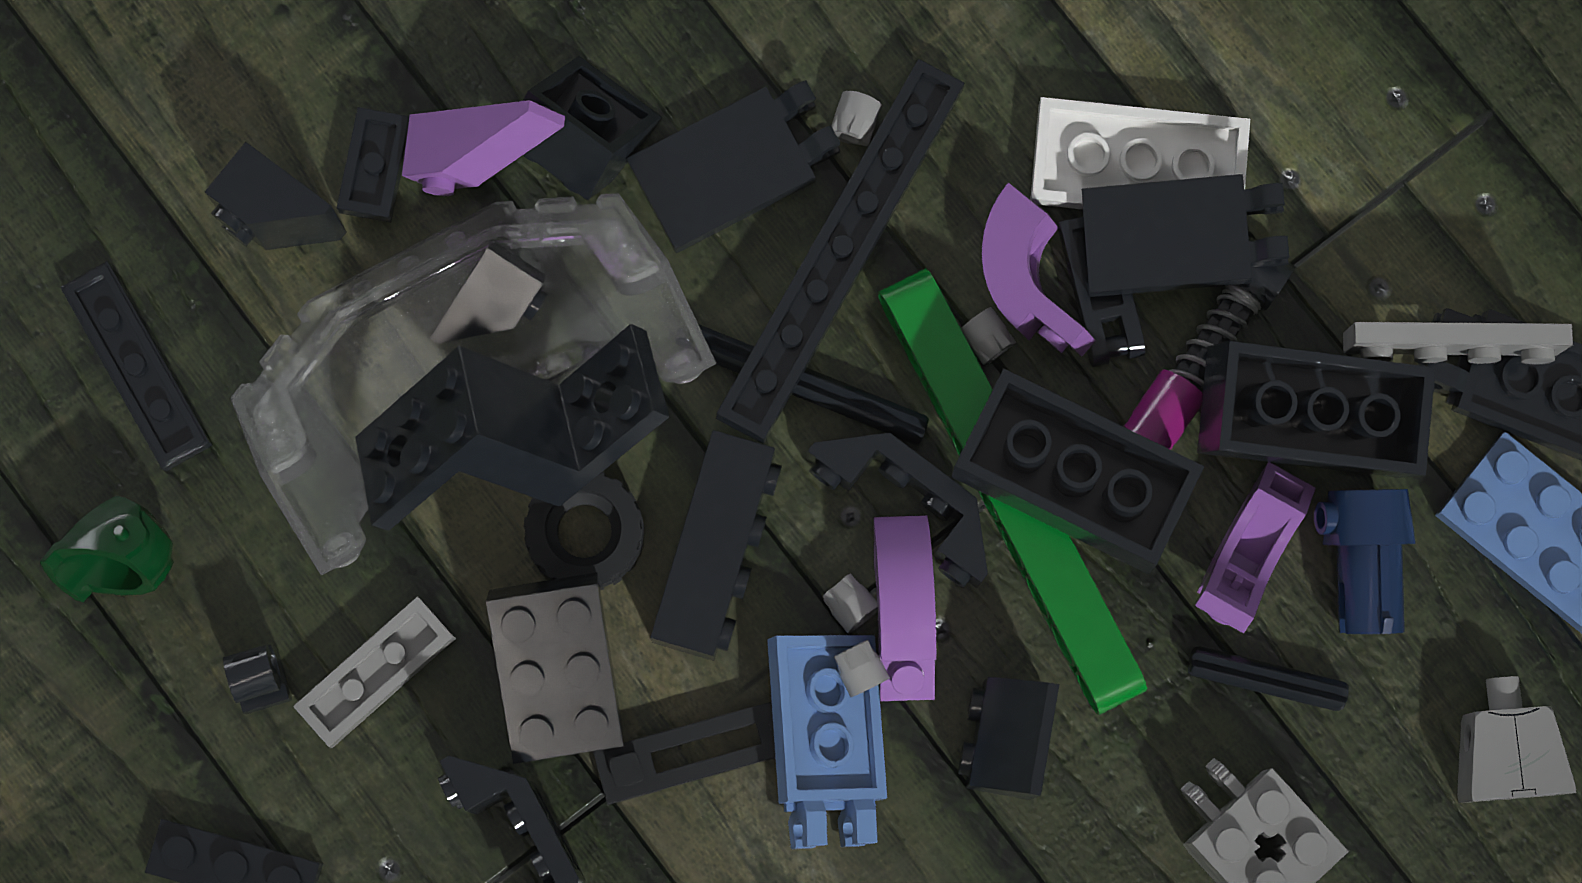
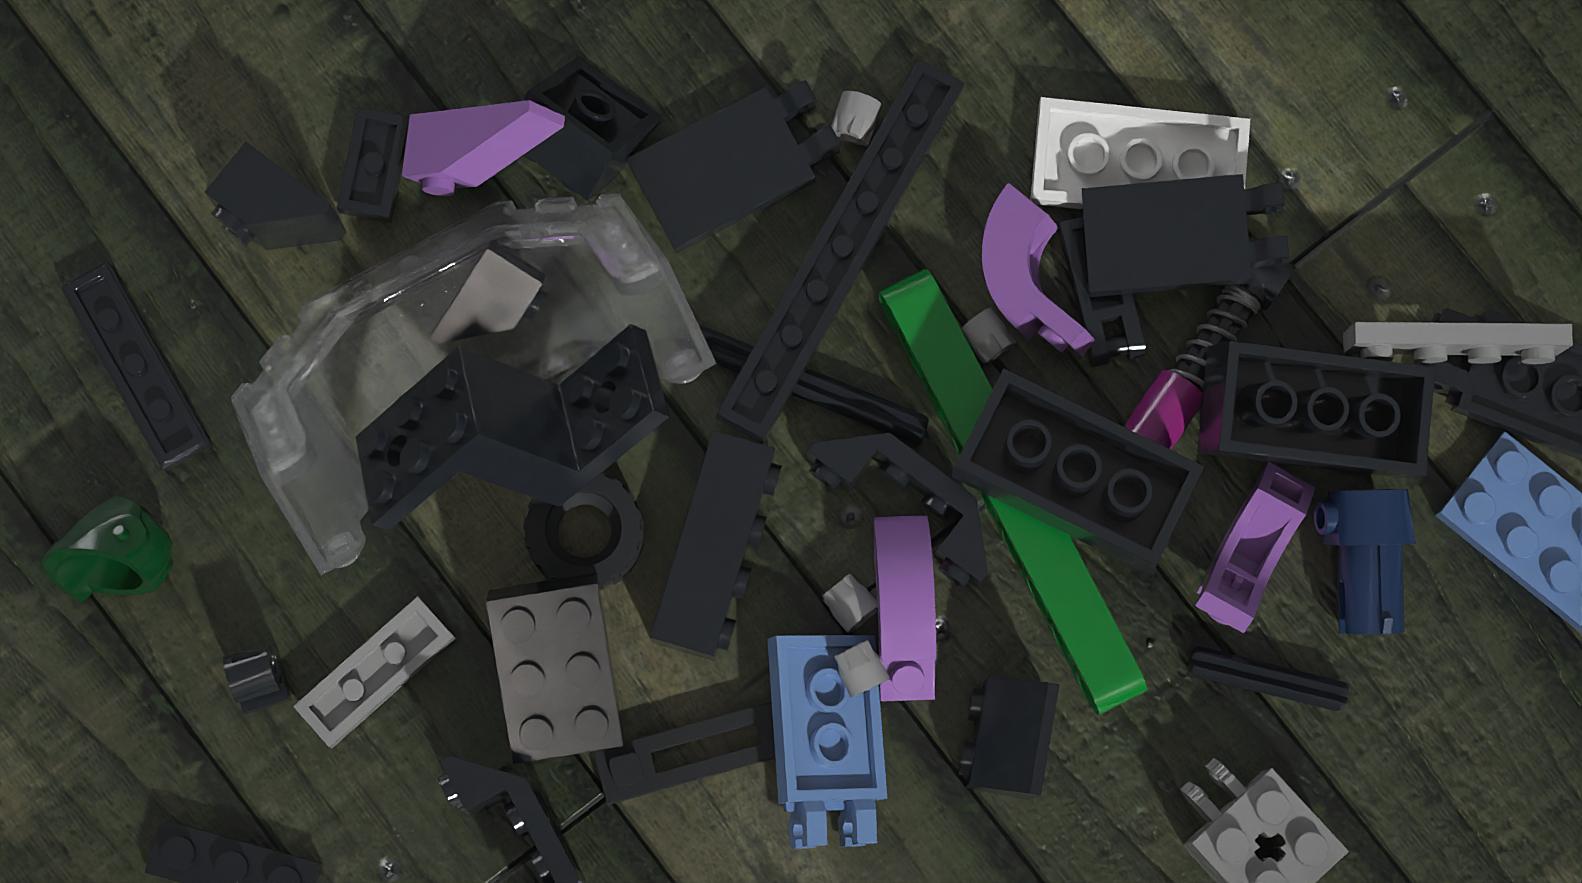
(1511, 749): light grey torso -> none

